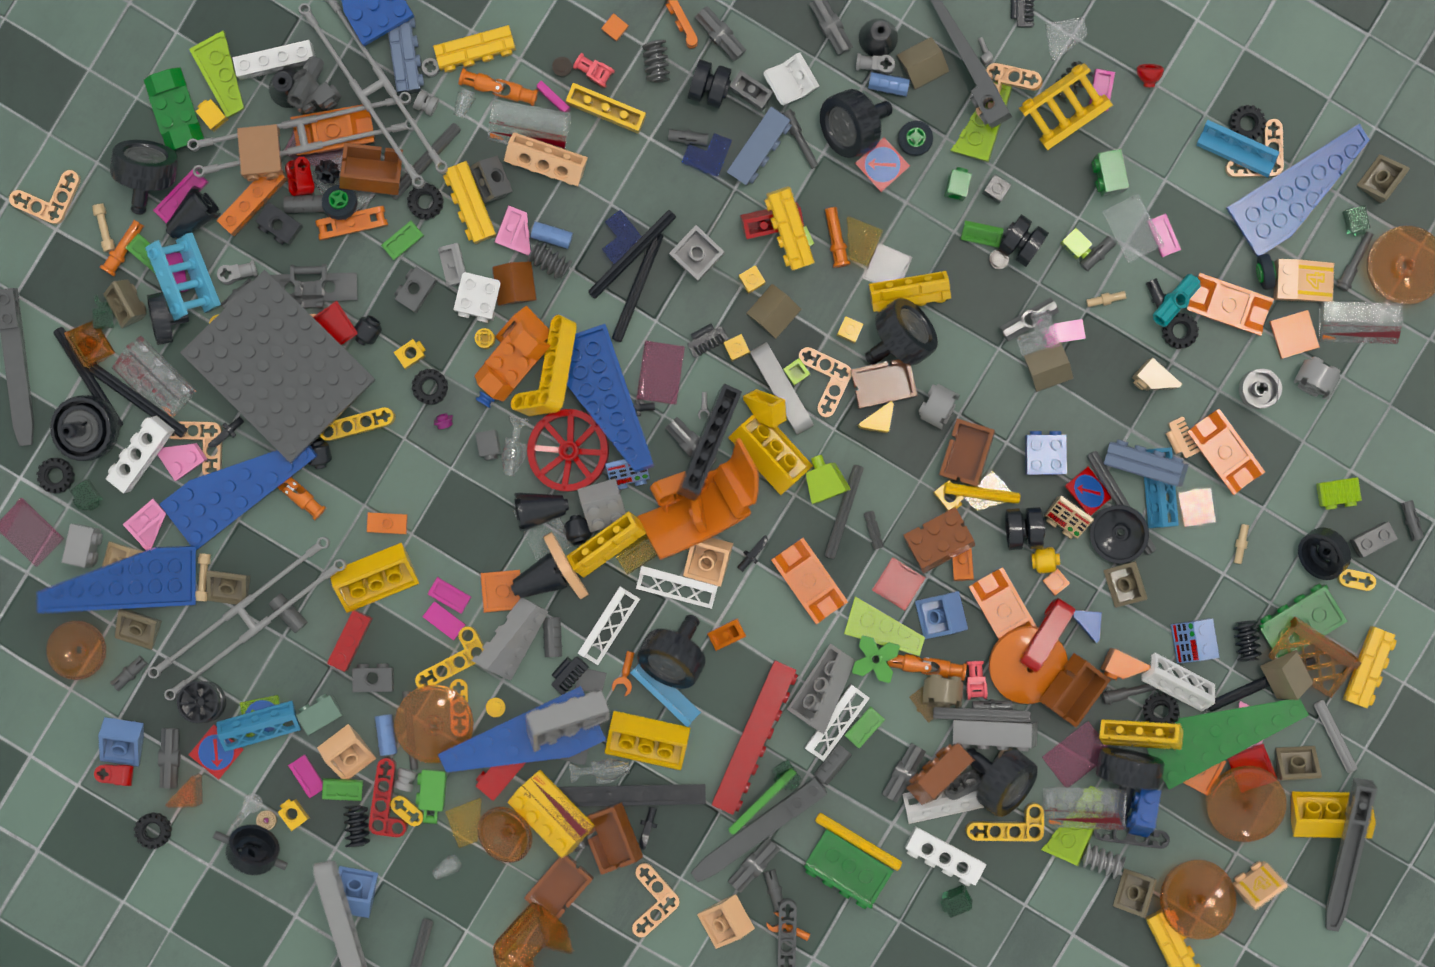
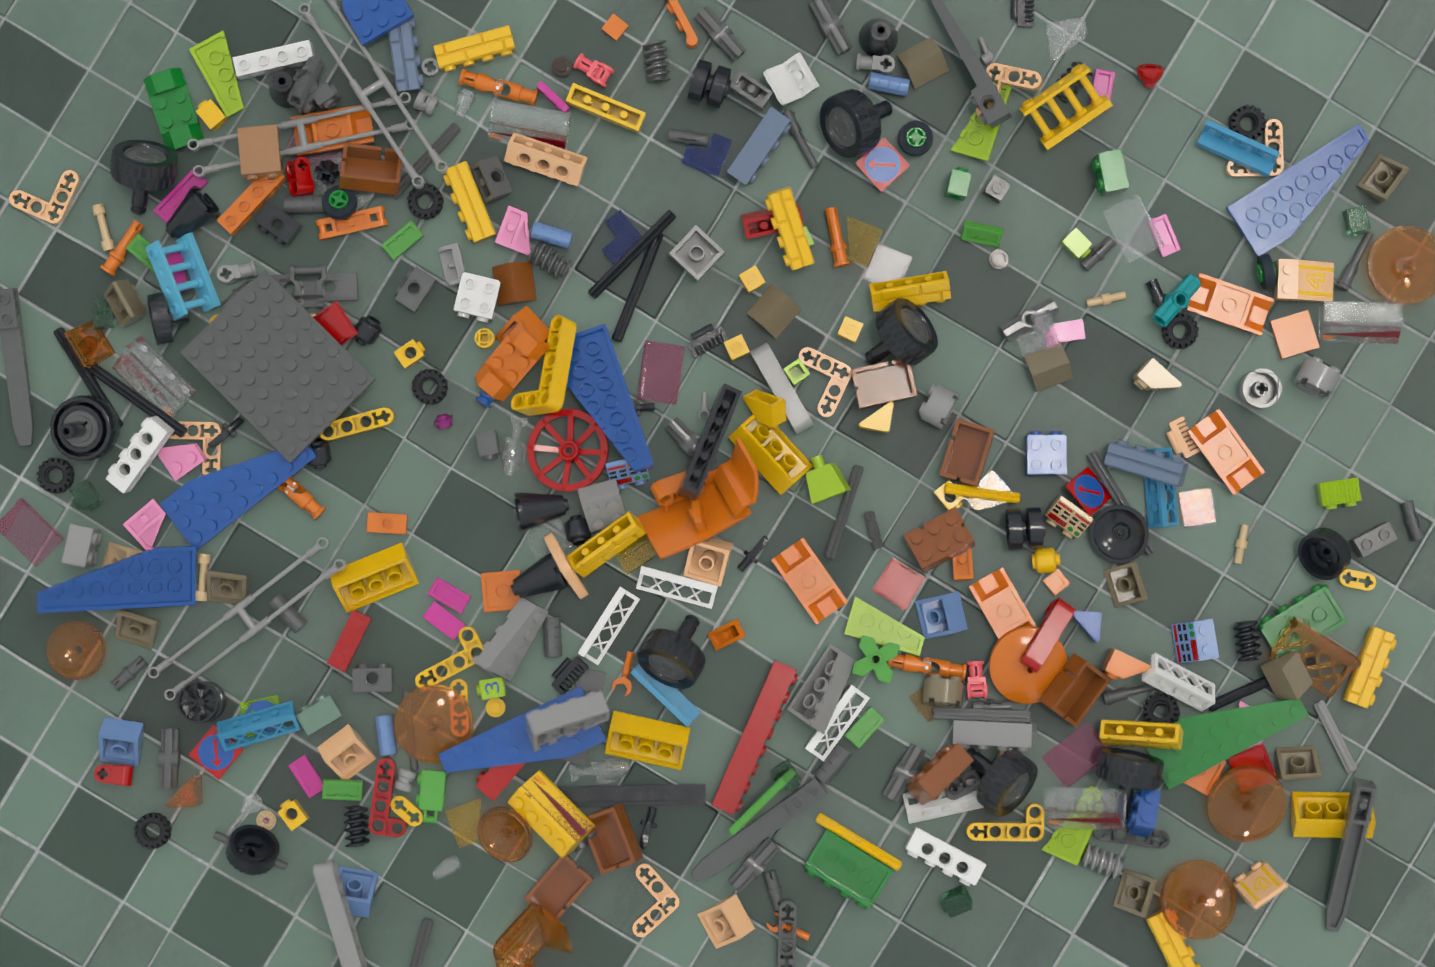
(491, 688): none -> lime brick
(1019, 237): black wheel -> none

